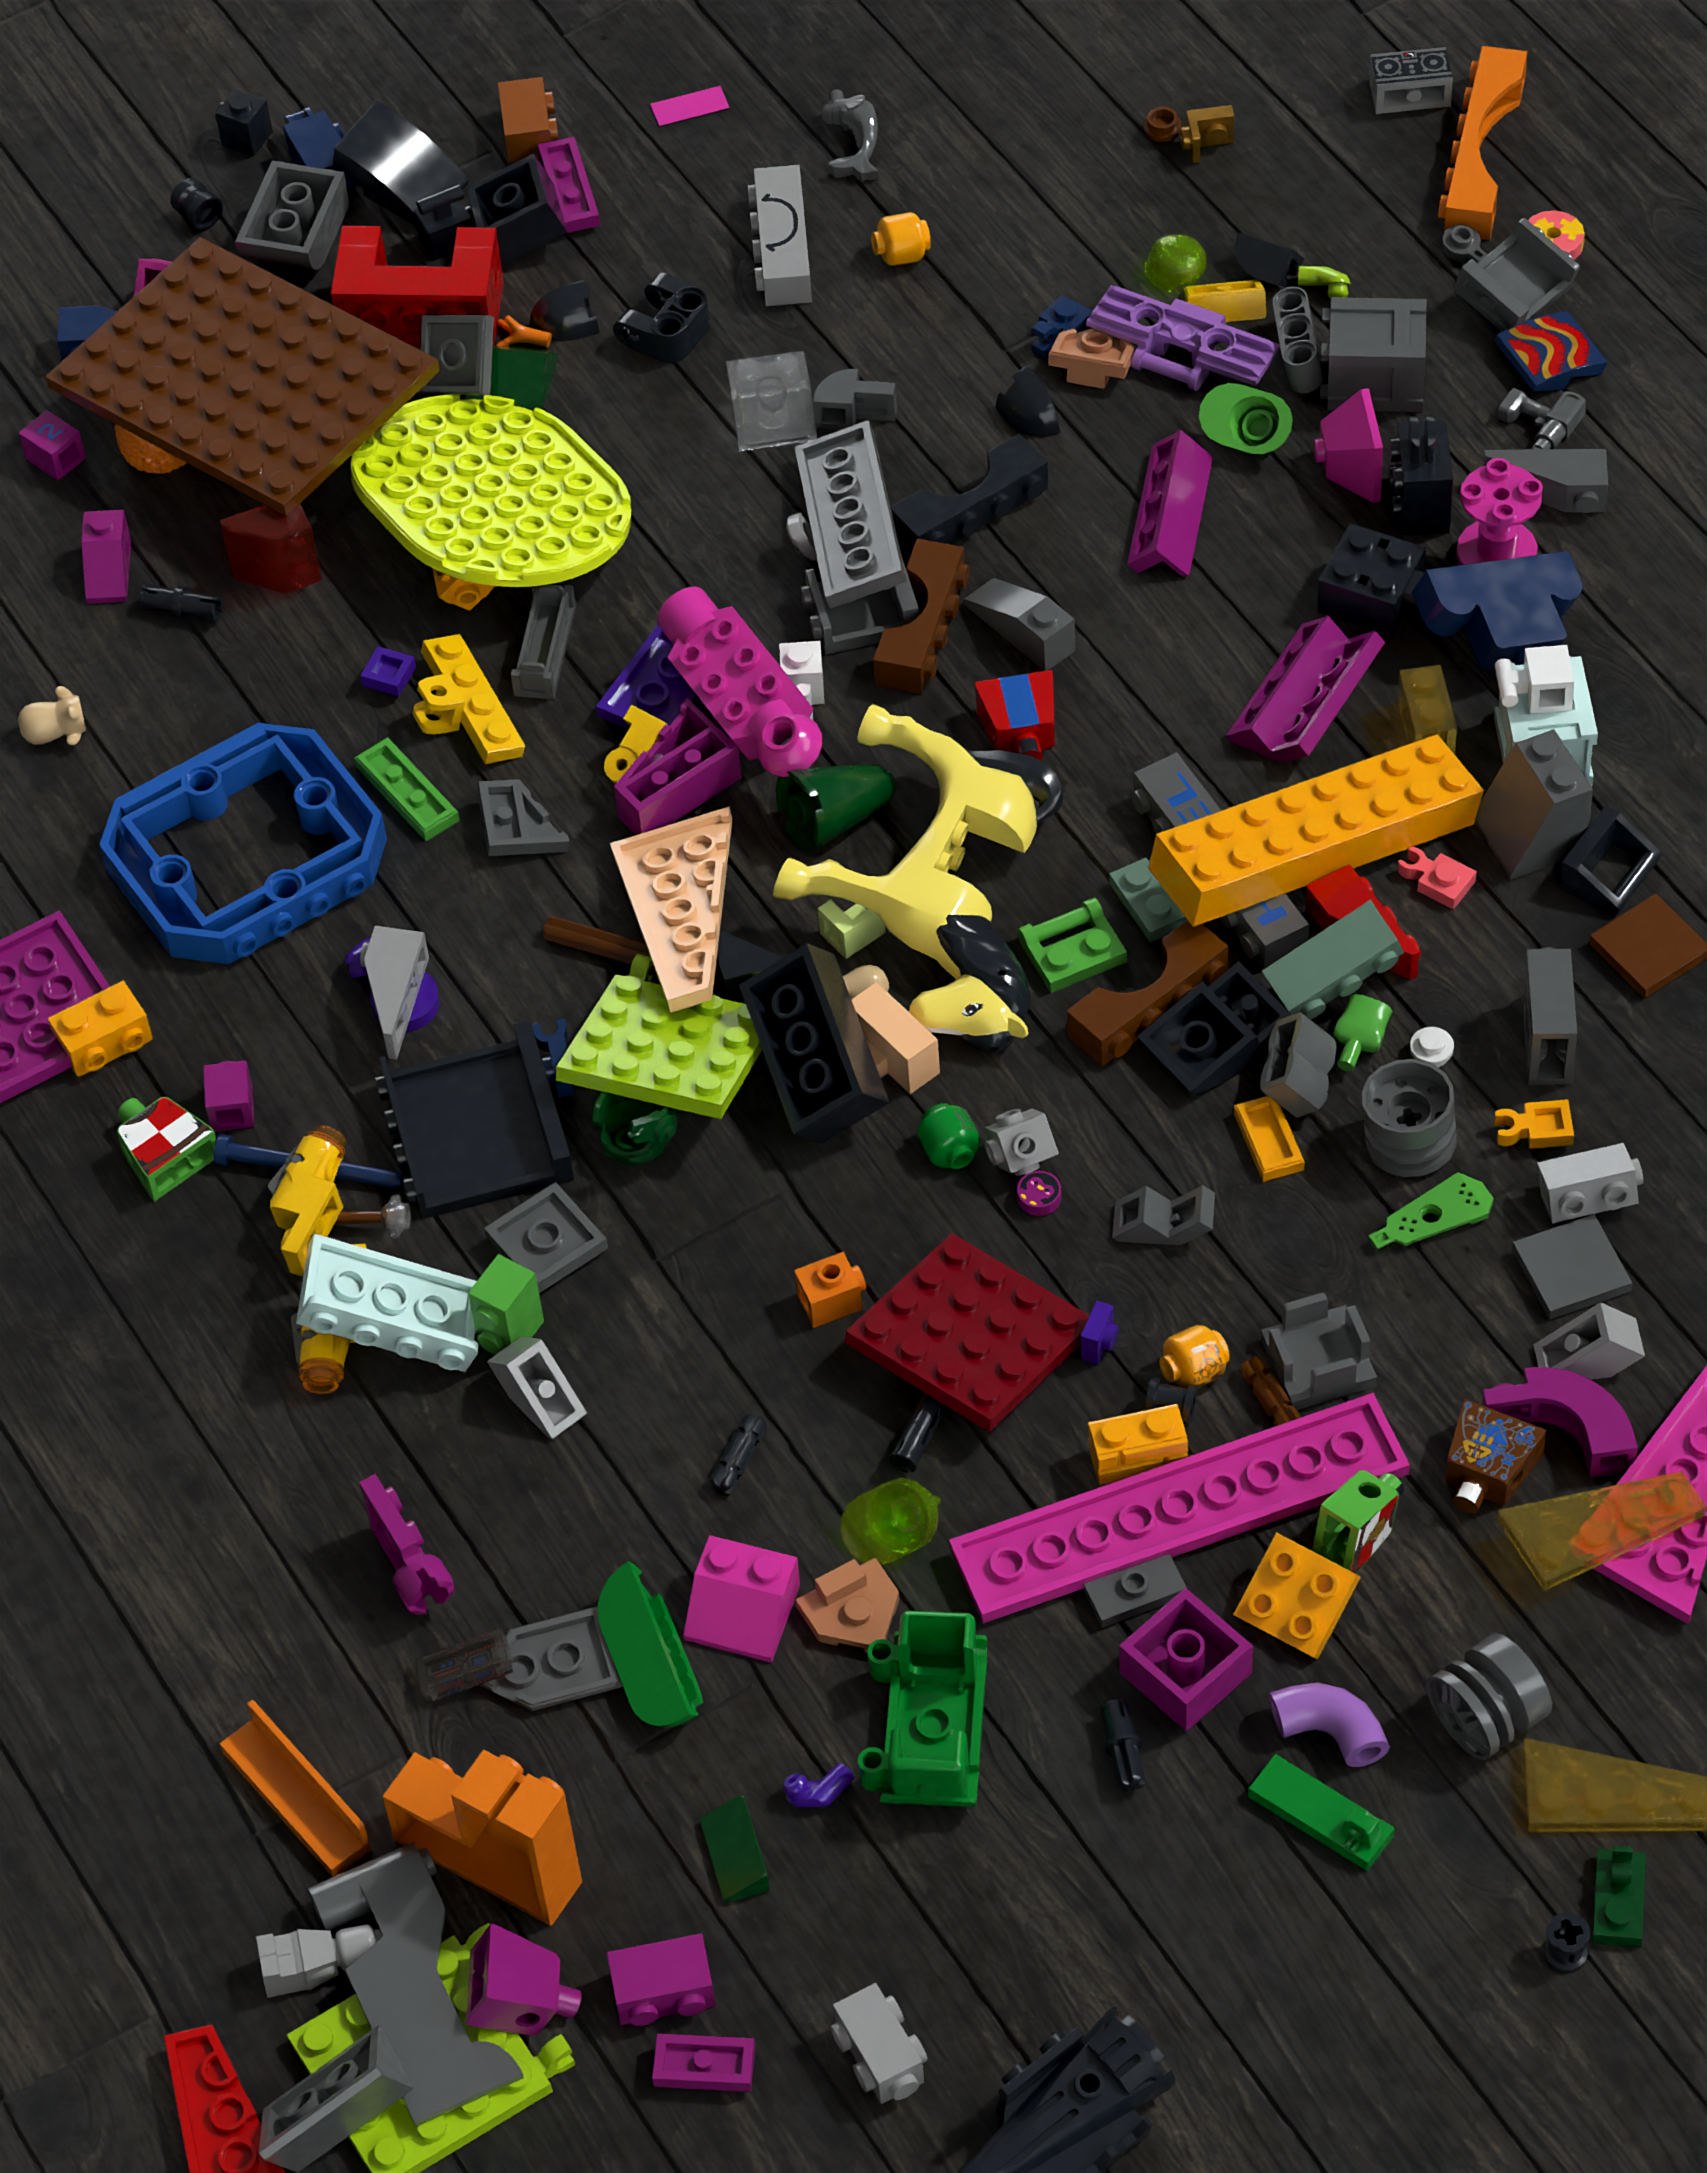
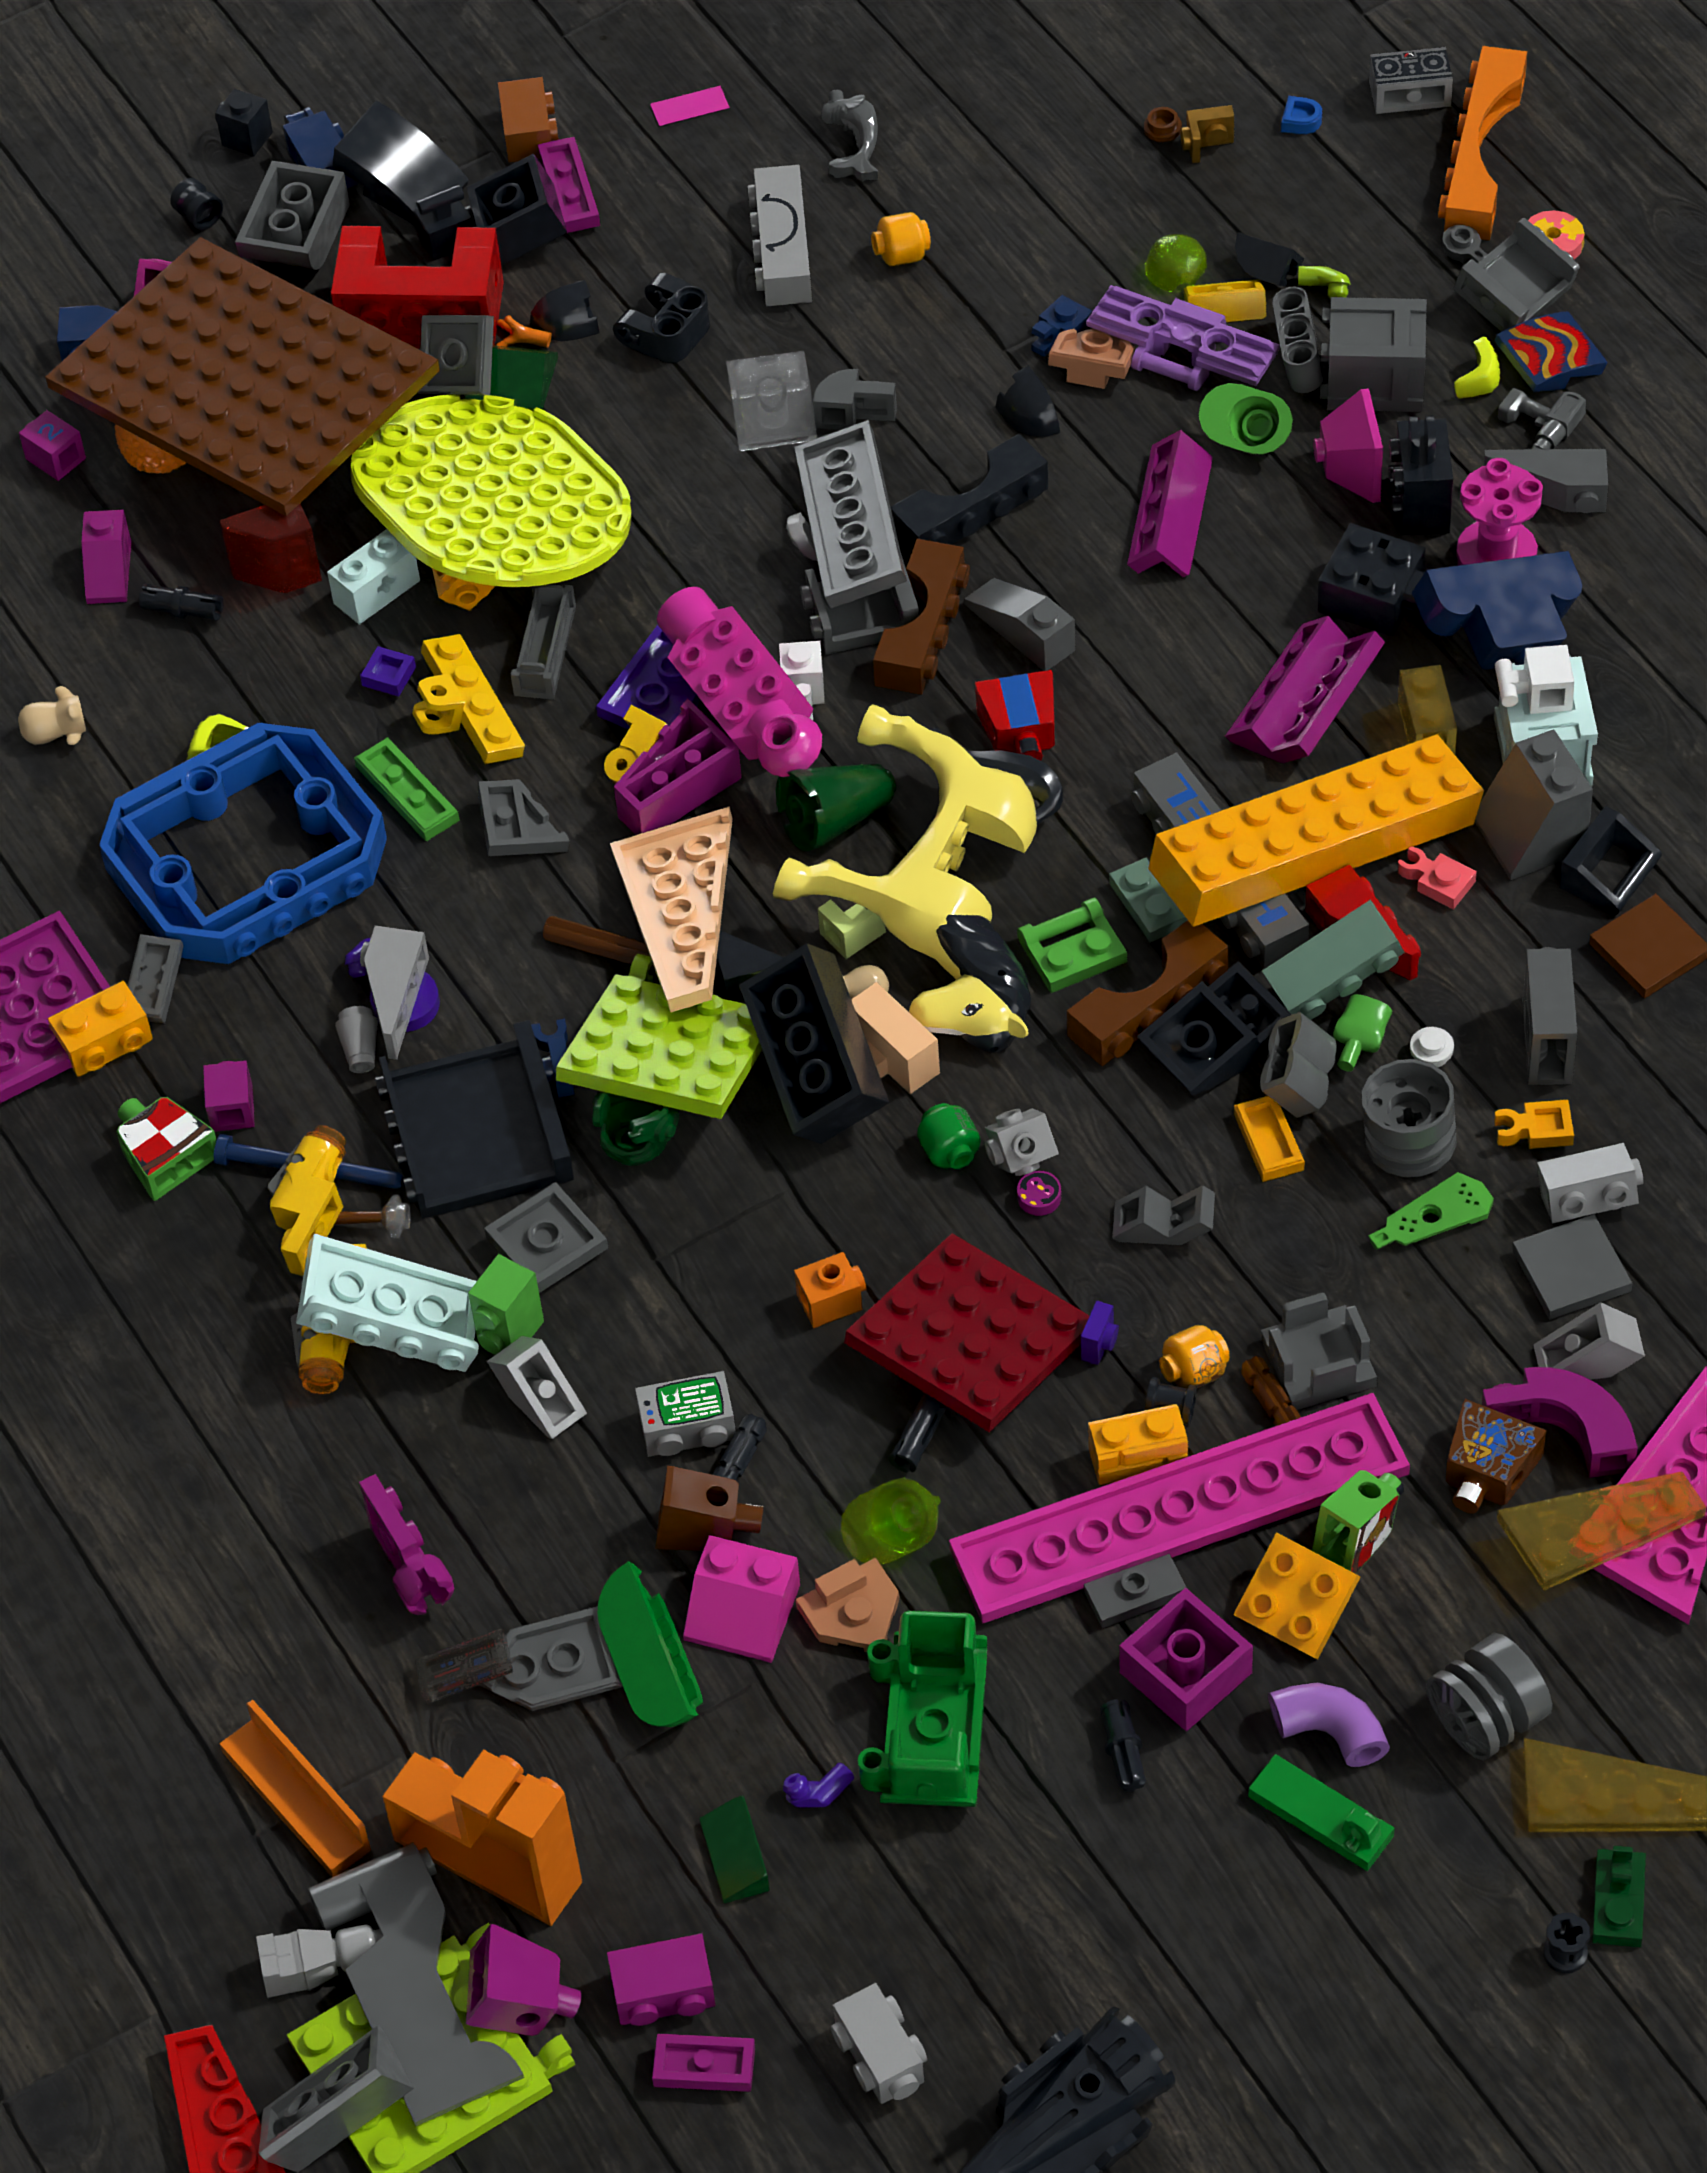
(155, 974): none -> dark grey plate
(213, 731): none -> neon yellow hair
(358, 1037): none -> light grey cone
(372, 577): none -> light aqua brick
(686, 1414): none -> brick
(701, 1506): none -> reddish brown torso
(1301, 116): none -> blue tile
(1484, 377): none -> neon yellow hair

